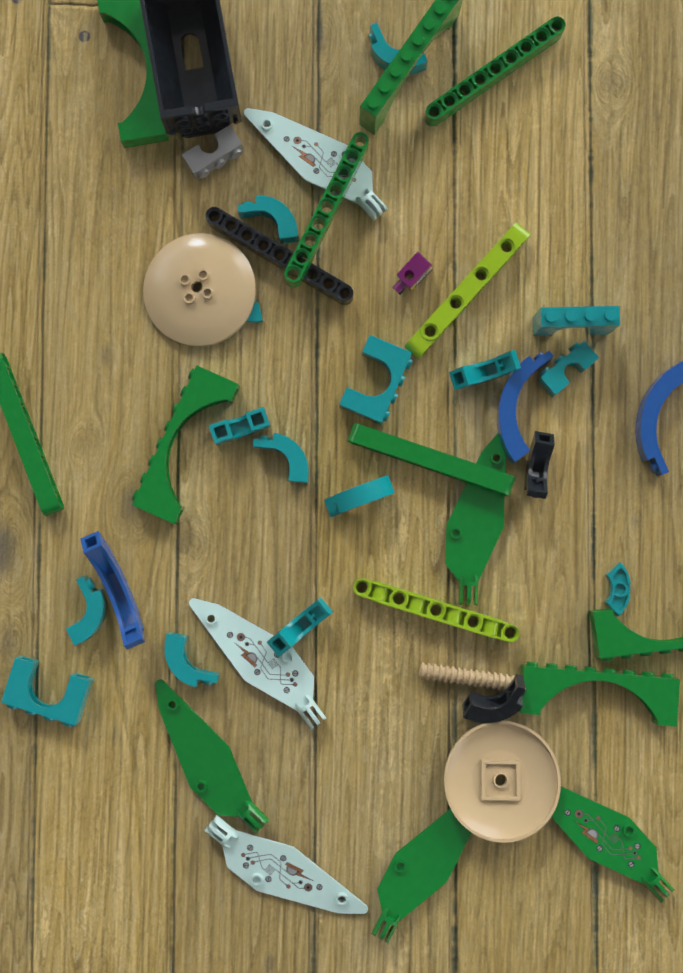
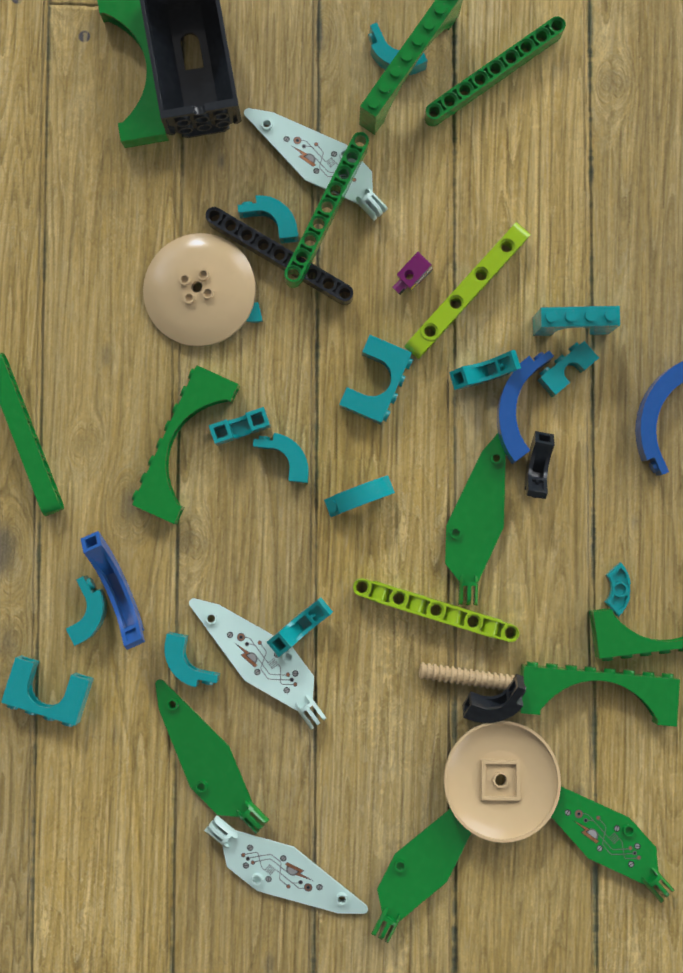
(202, 163): light grey arch -> none
(431, 459): green beam -> none

